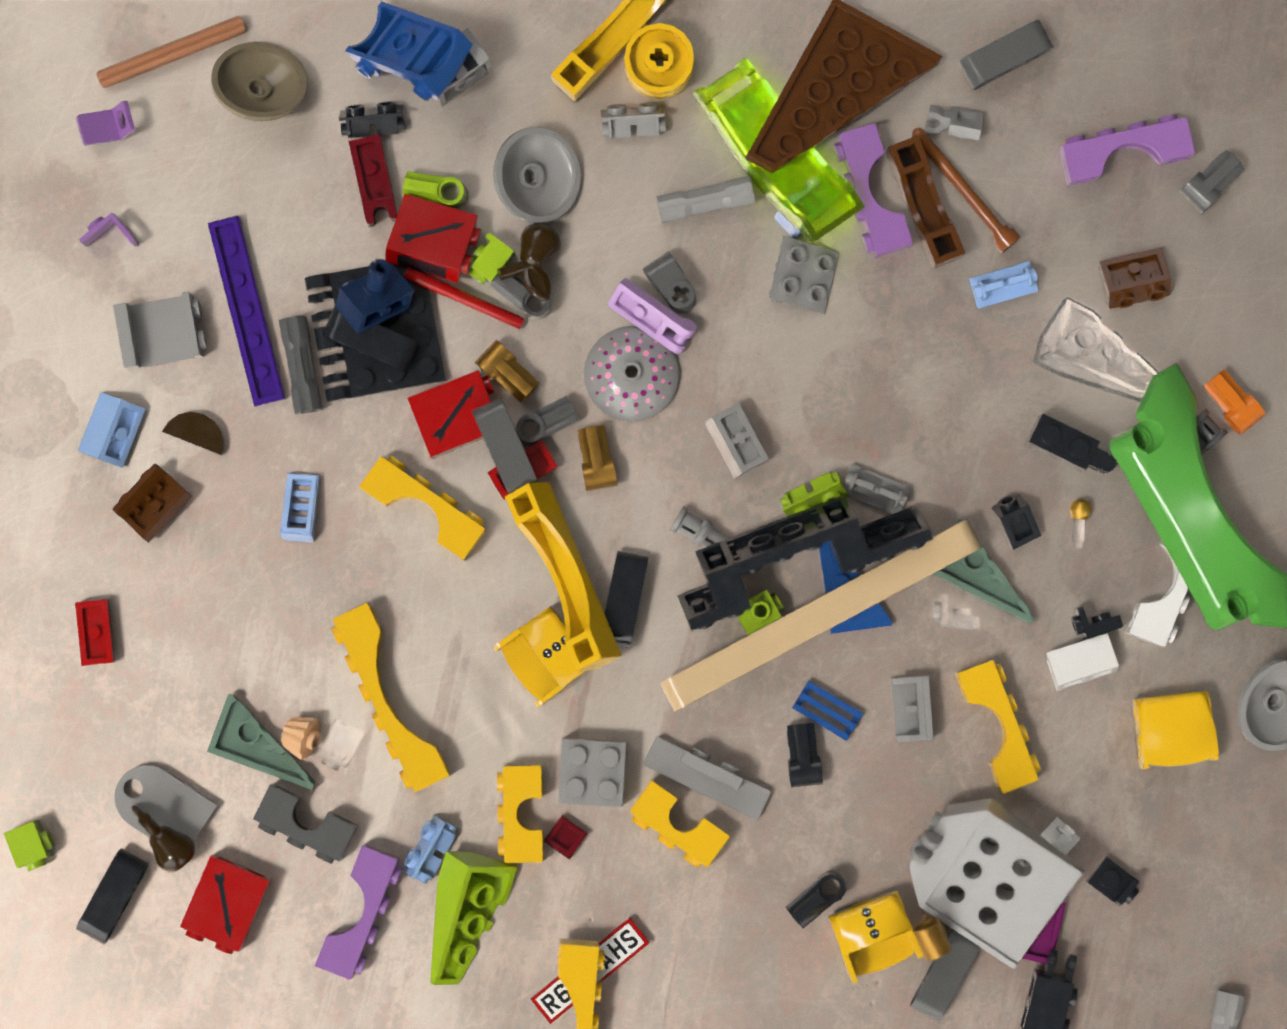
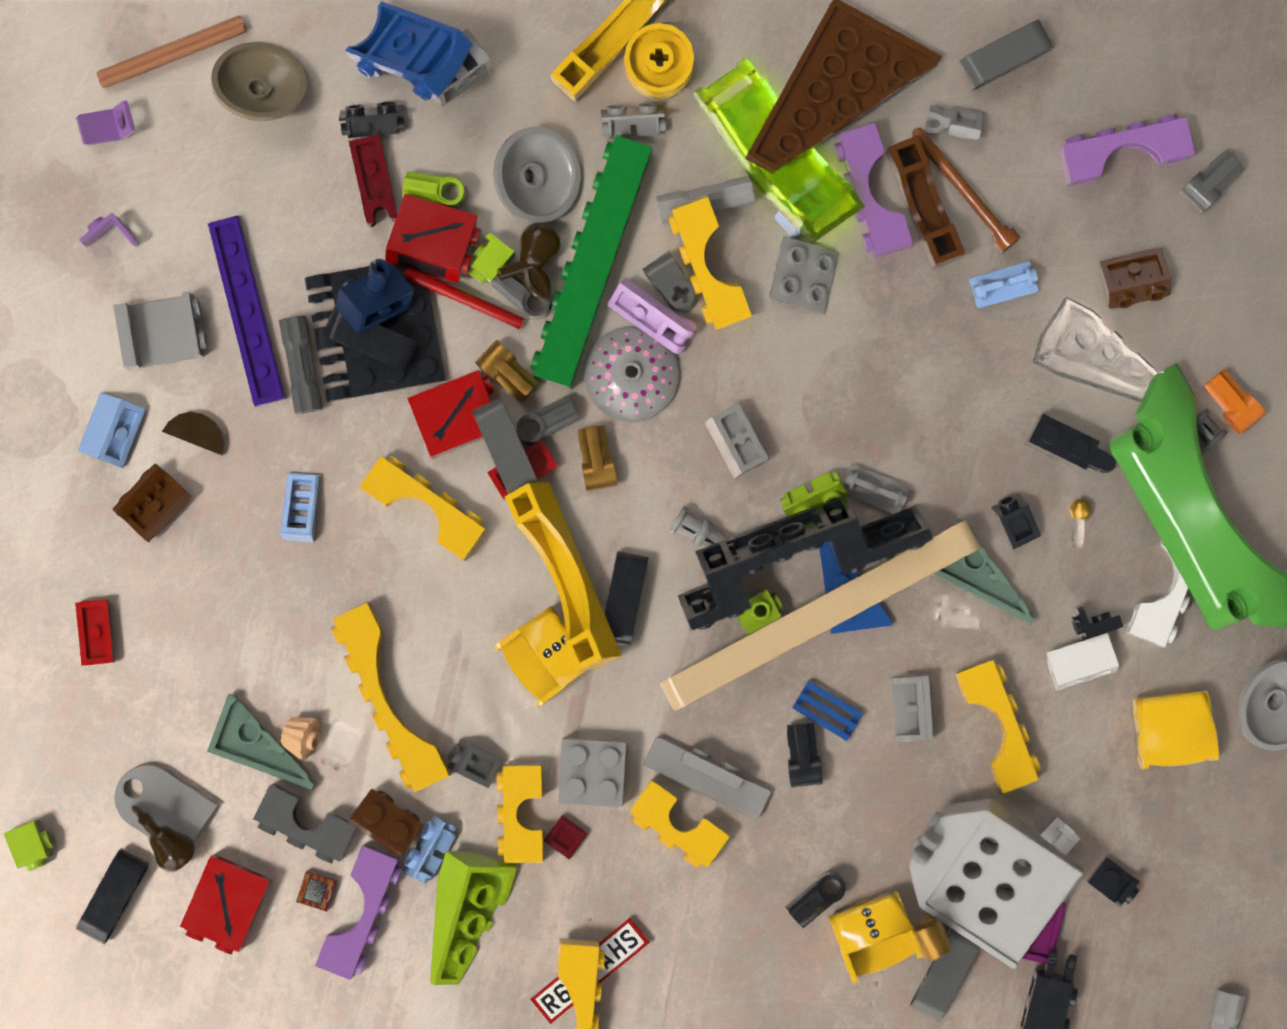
(316, 891): none -> tile
(386, 822): none -> reddish brown bracket
(473, 762): none -> dark grey bracket
(592, 262): none -> green brick
(723, 300): none -> yellow arch

